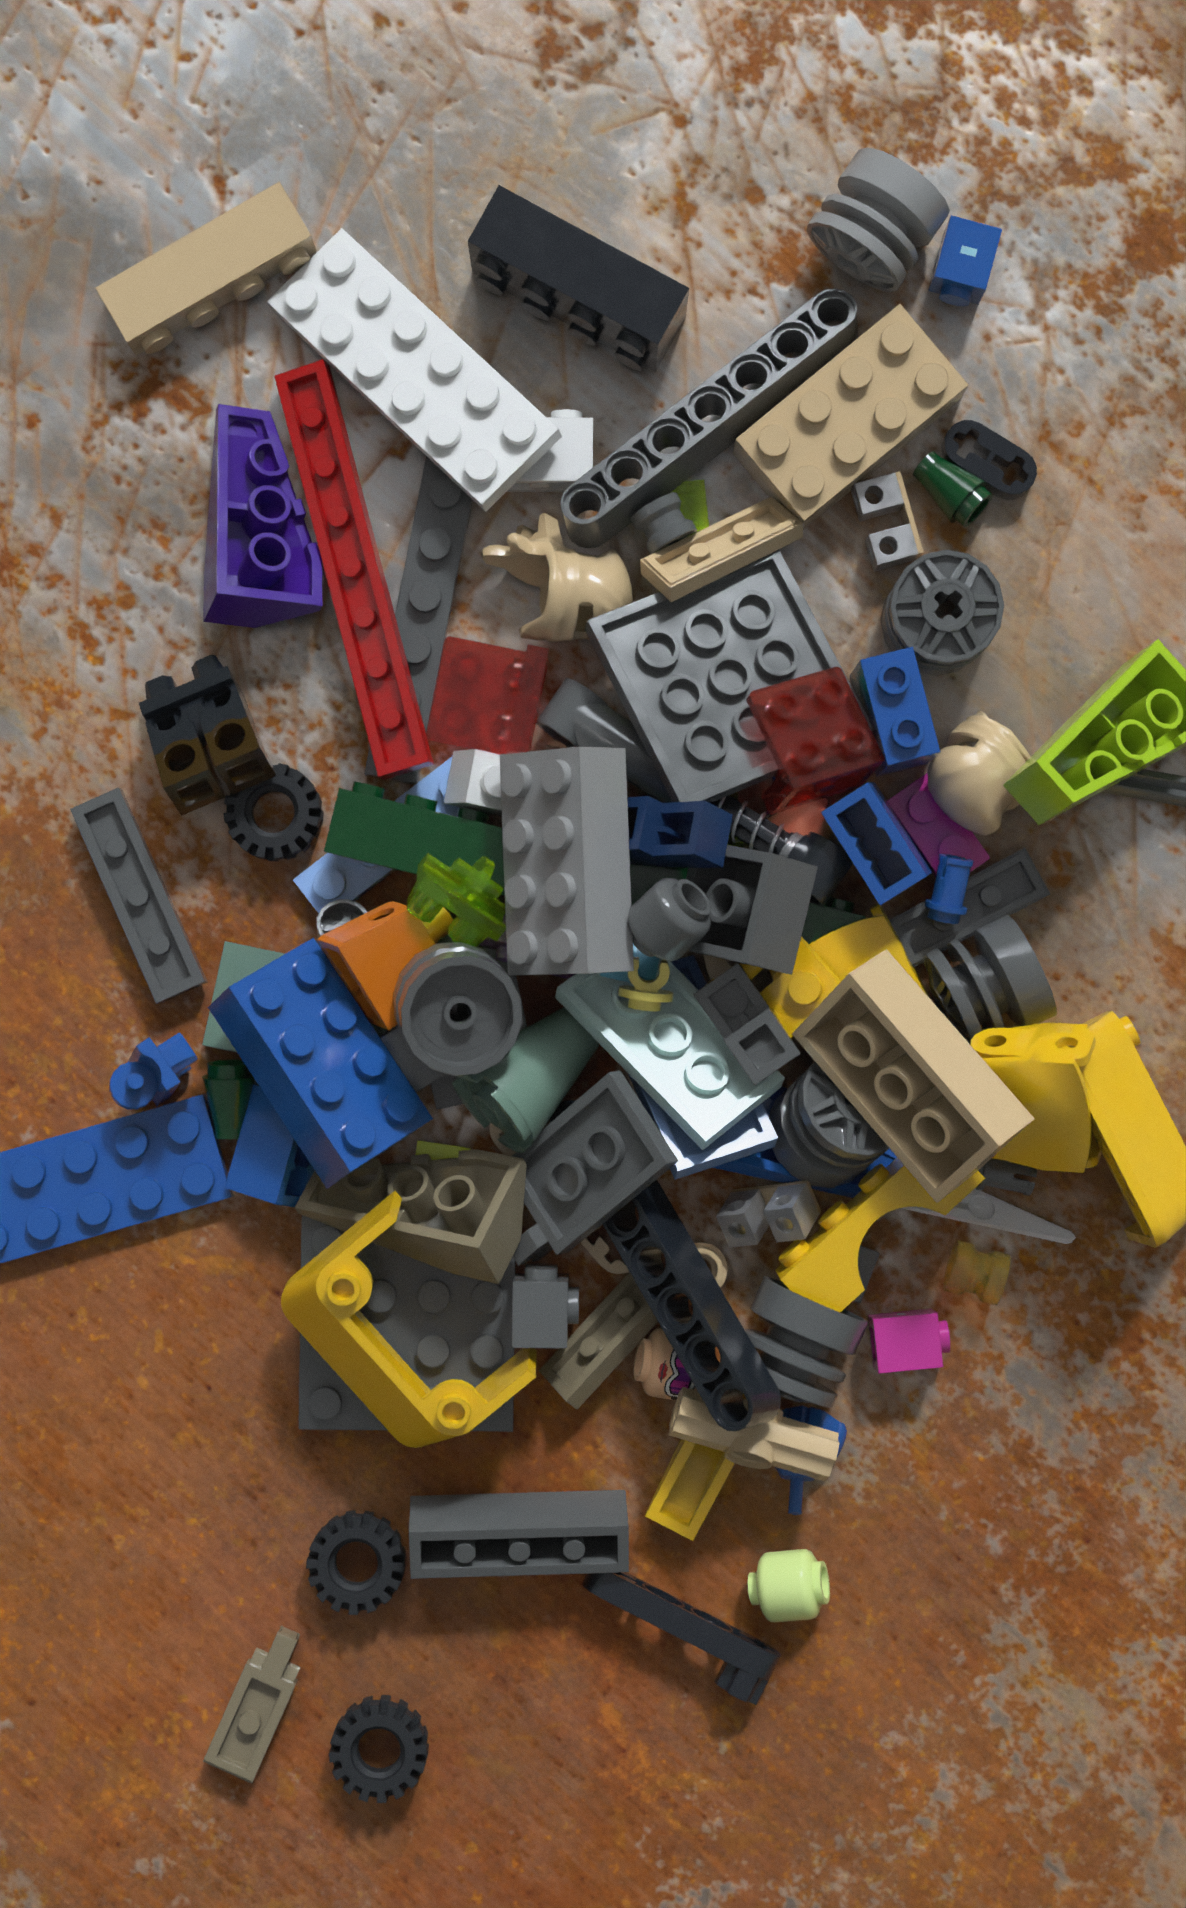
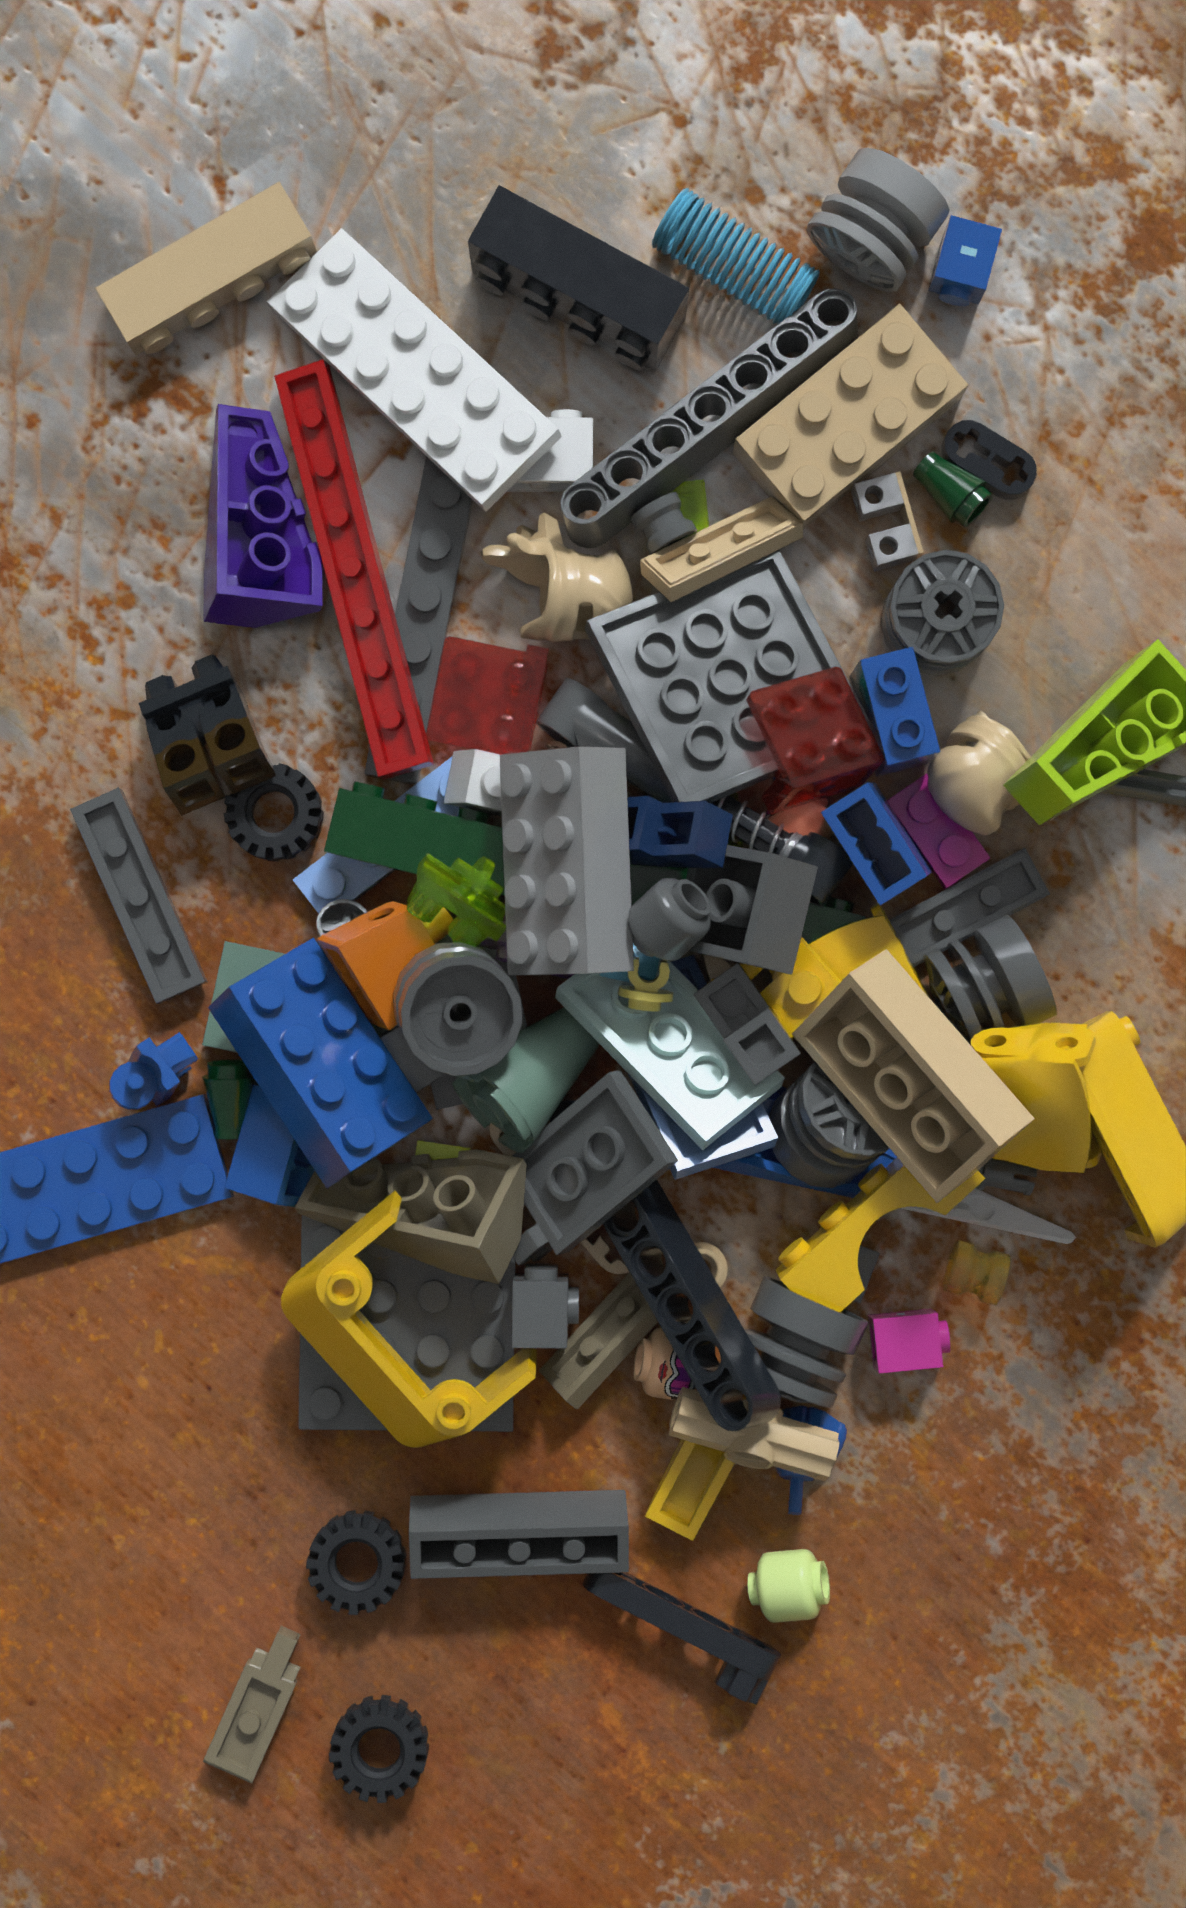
(678, 222): none -> medium azure piece
(785, 1207): flat silver piece -> none
(949, 889): blue pin -> none

